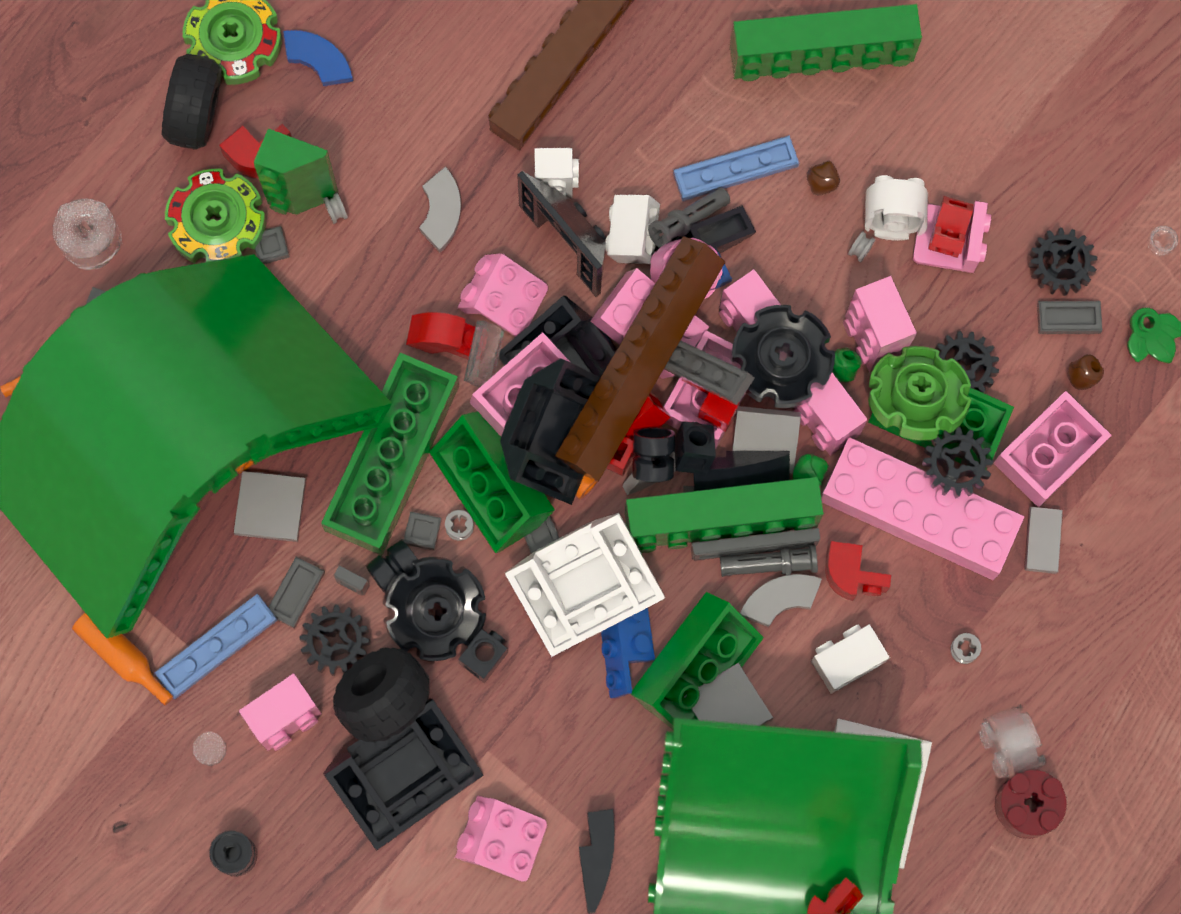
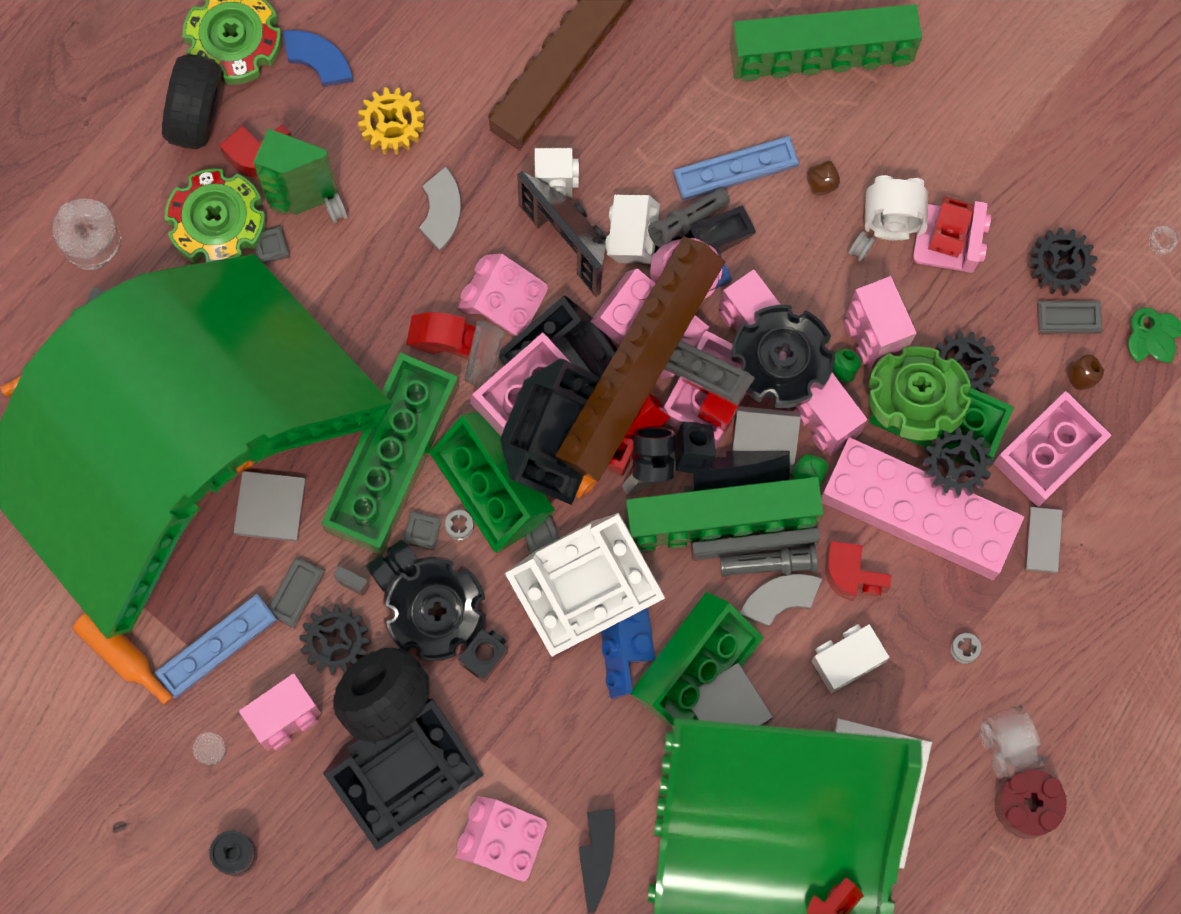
(389, 108): none -> yellow gear

